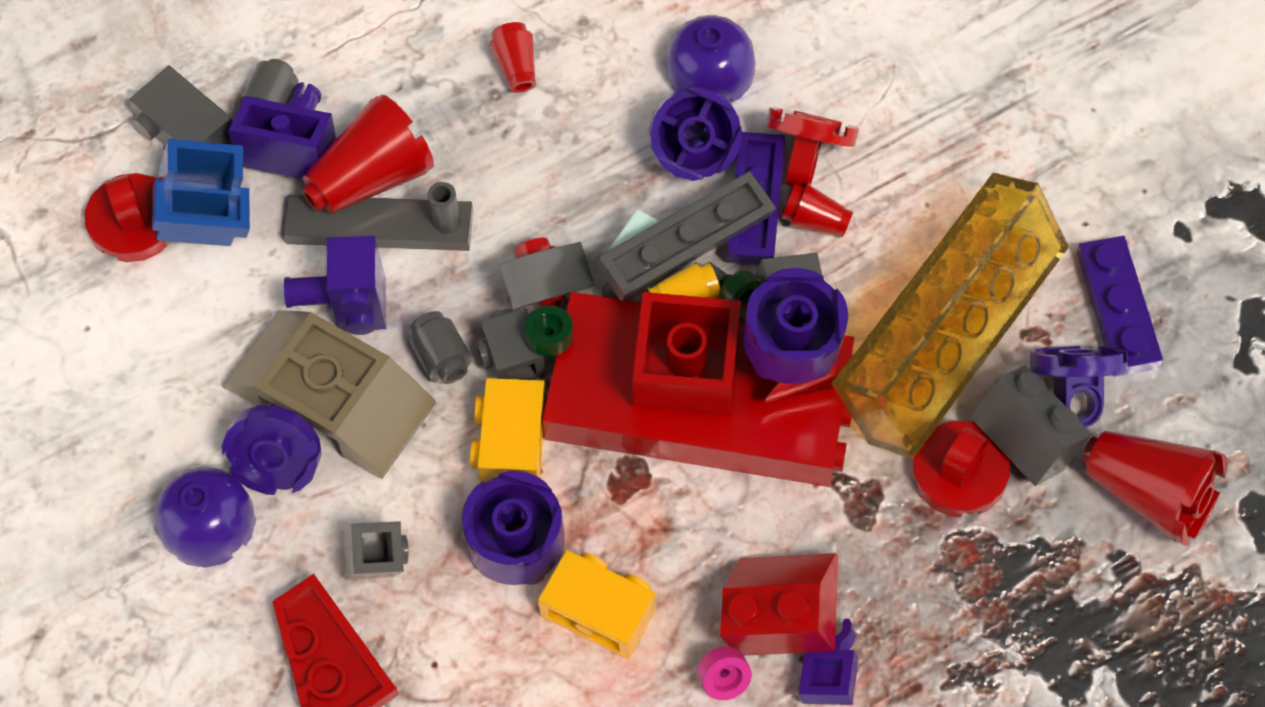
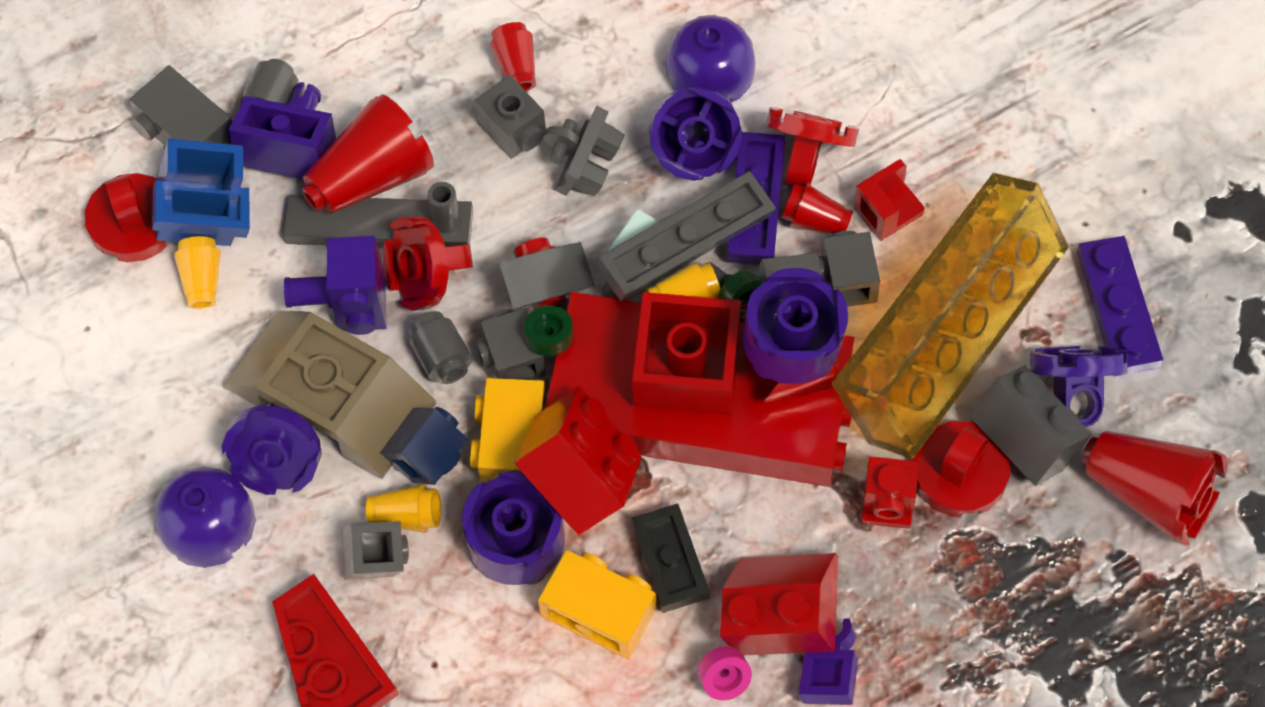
(199, 270): none -> yellow cone
(413, 506): none -> yellow cone
(420, 262): none -> red tile
(425, 445): none -> dark blue brick
(511, 117): none -> dark grey brick
(579, 460): none -> red brick
(594, 136): none -> dark grey hips
(670, 558): none -> pearl dark grey plate
(851, 266): none -> dark grey brick
(887, 201): none -> red panel
(889, 492): none -> red brick

